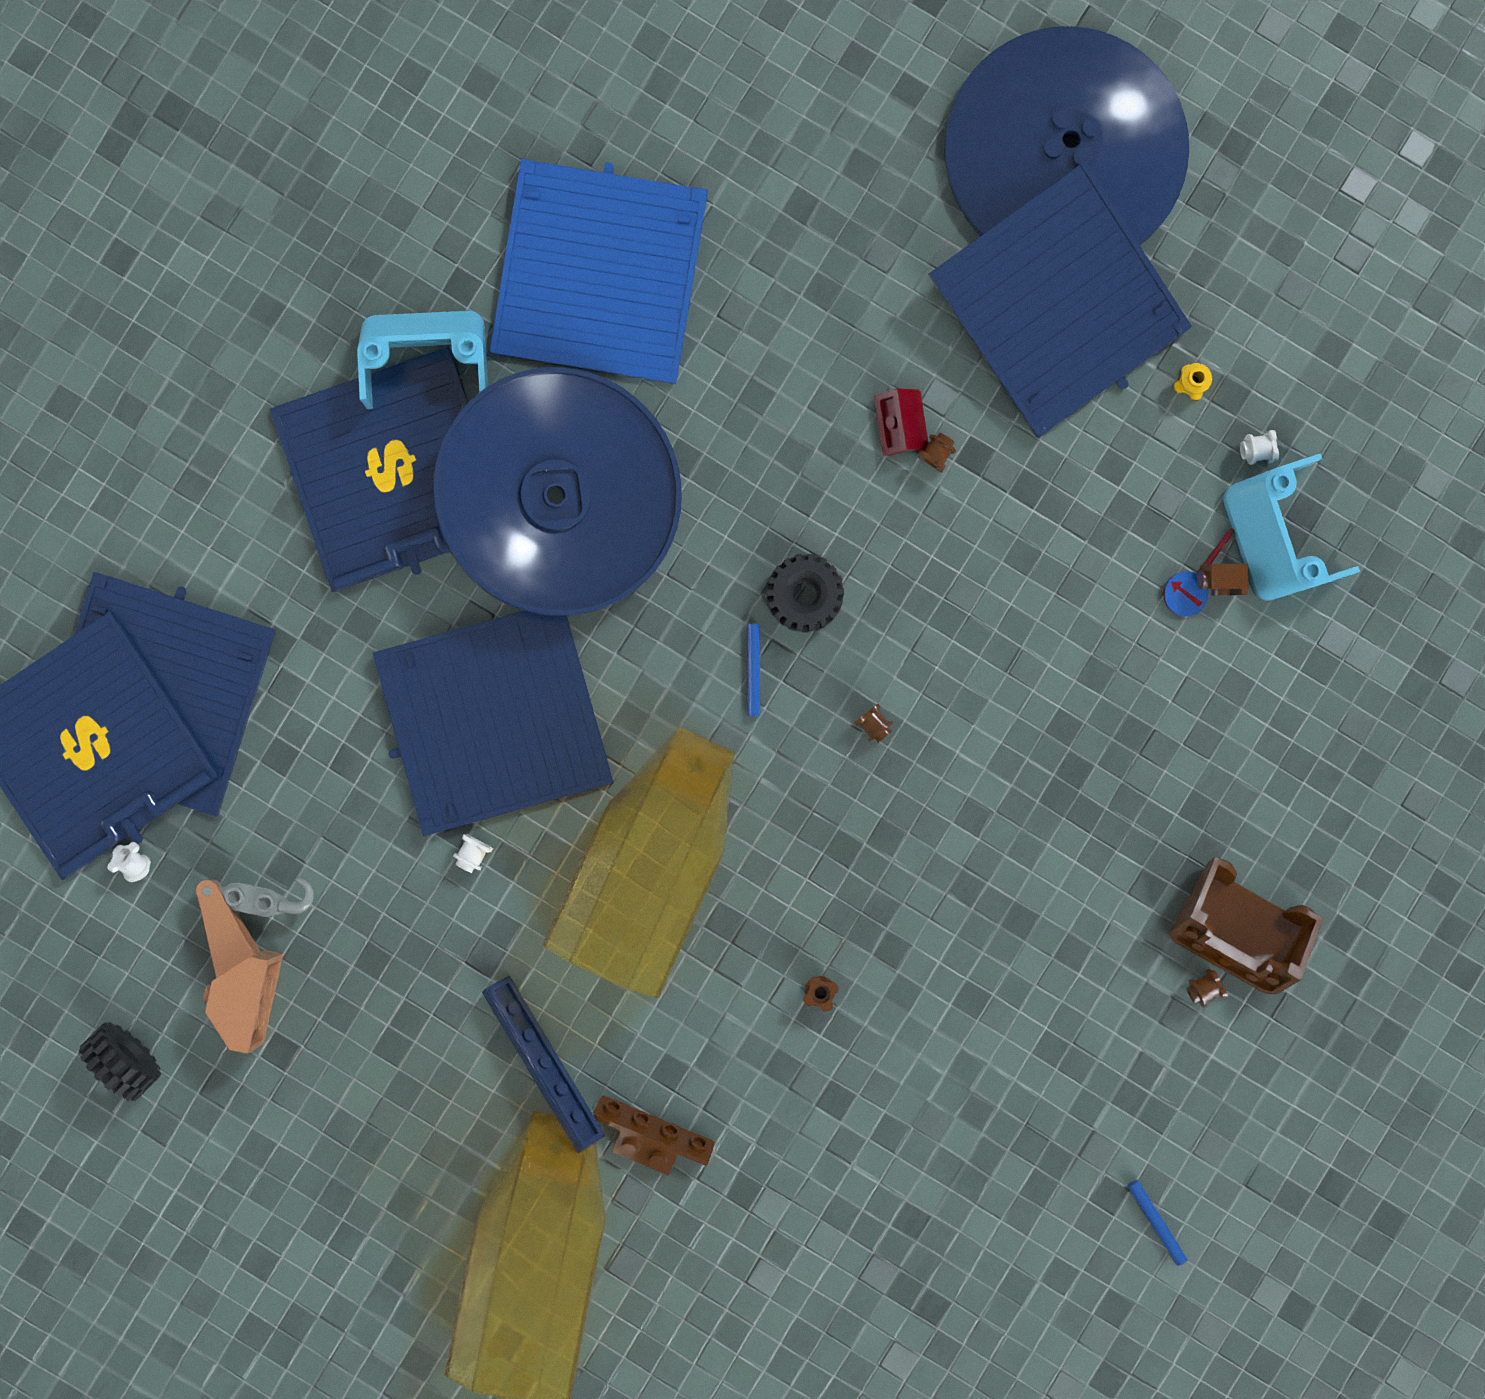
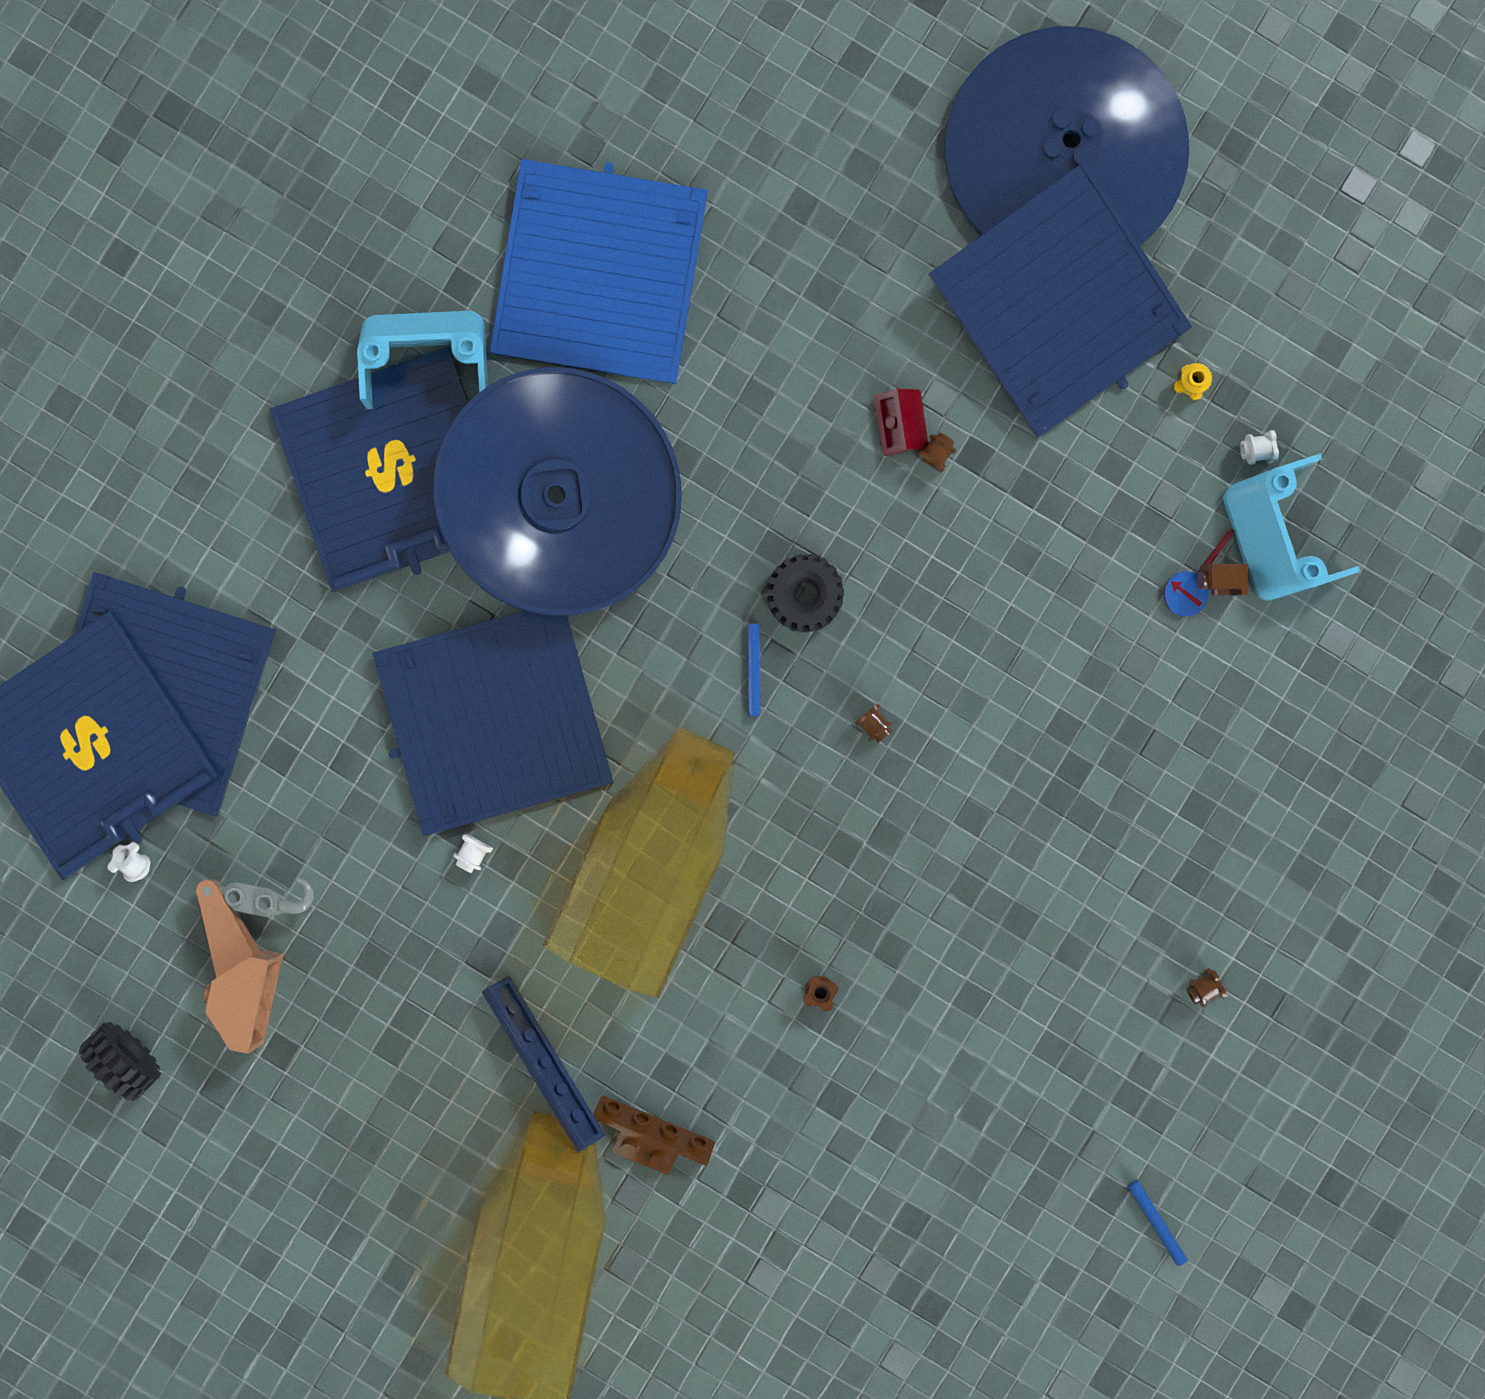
(1245, 931): reddish brown windscreen -> none

